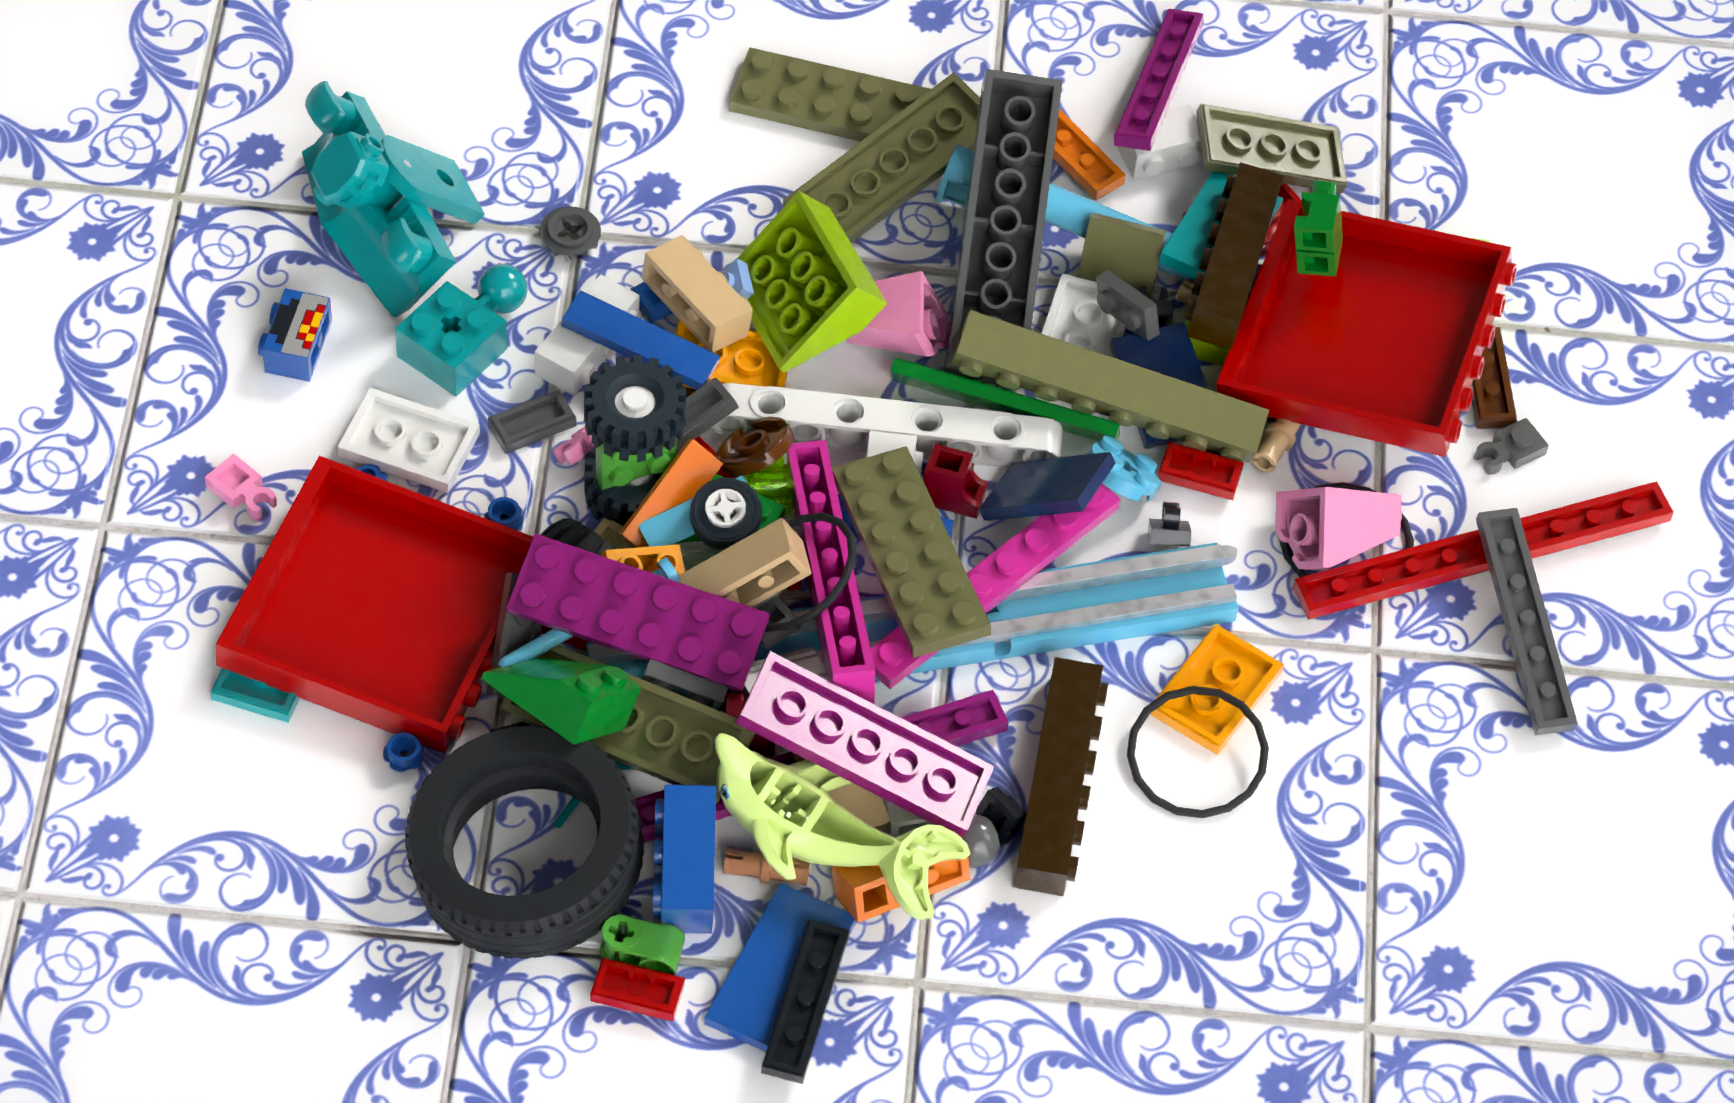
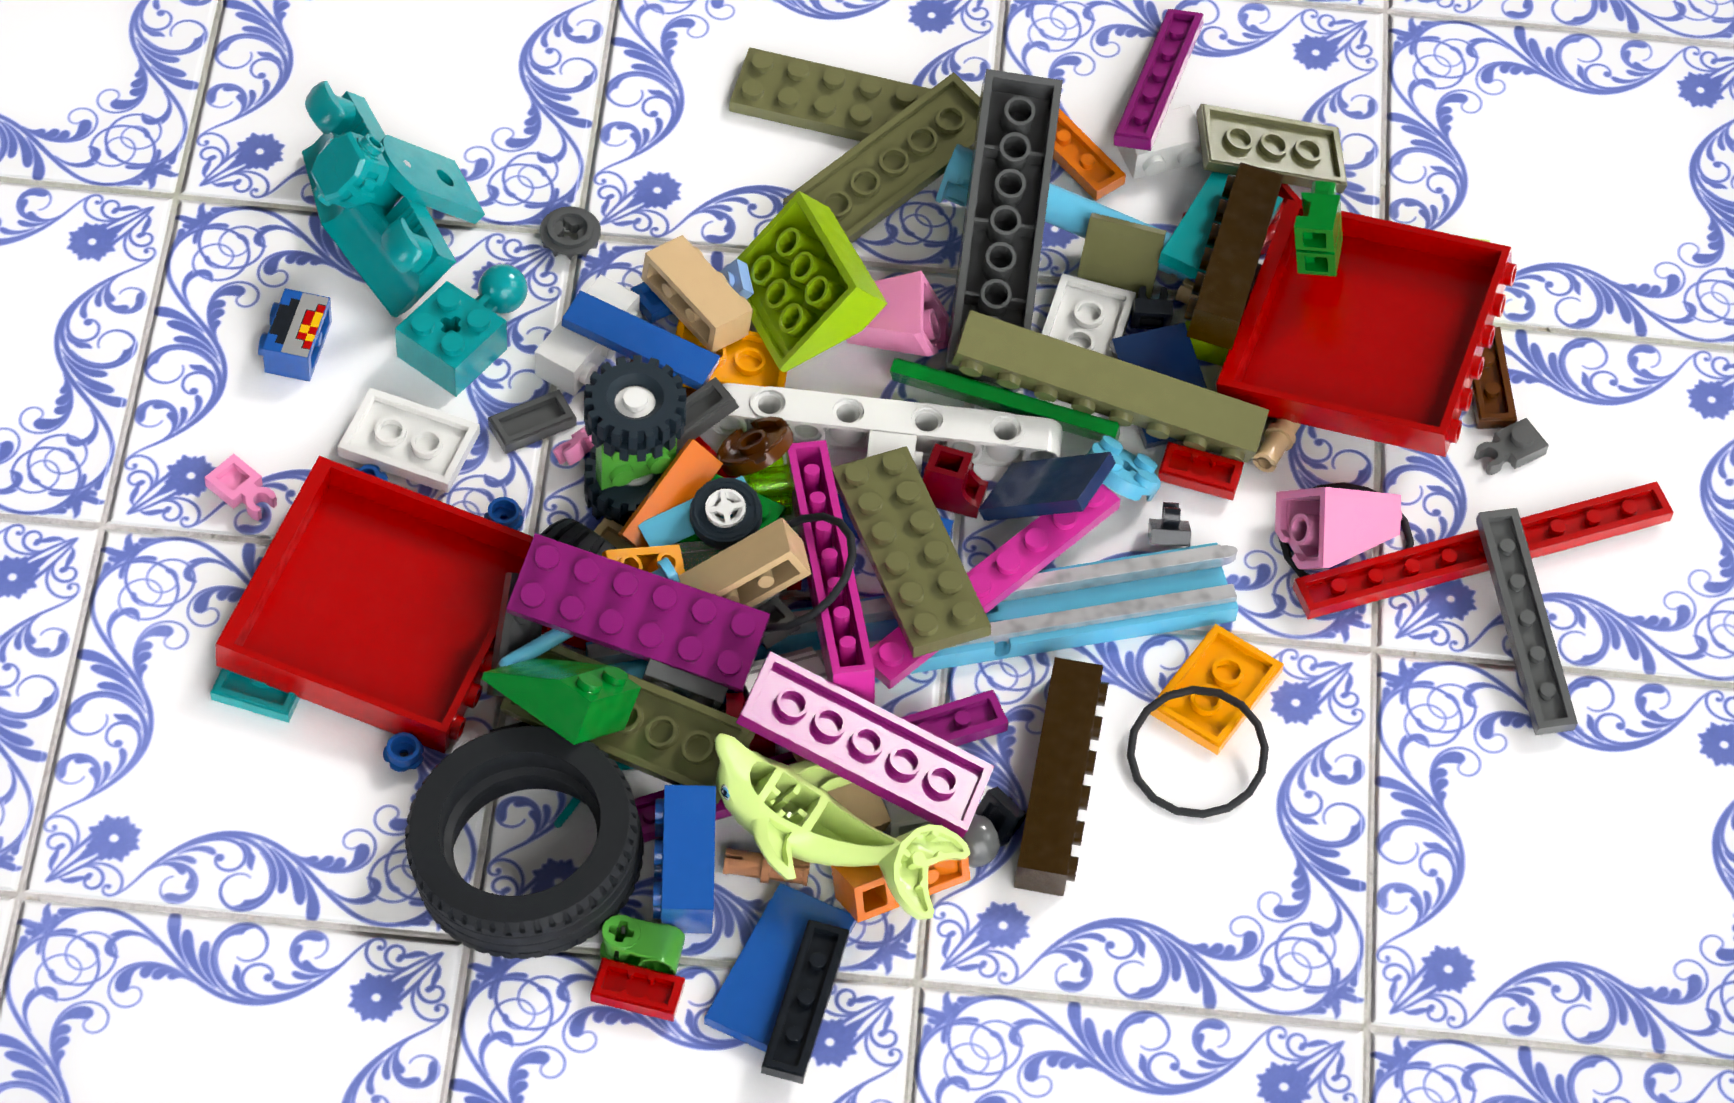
(1127, 305): dark grey plate -> none

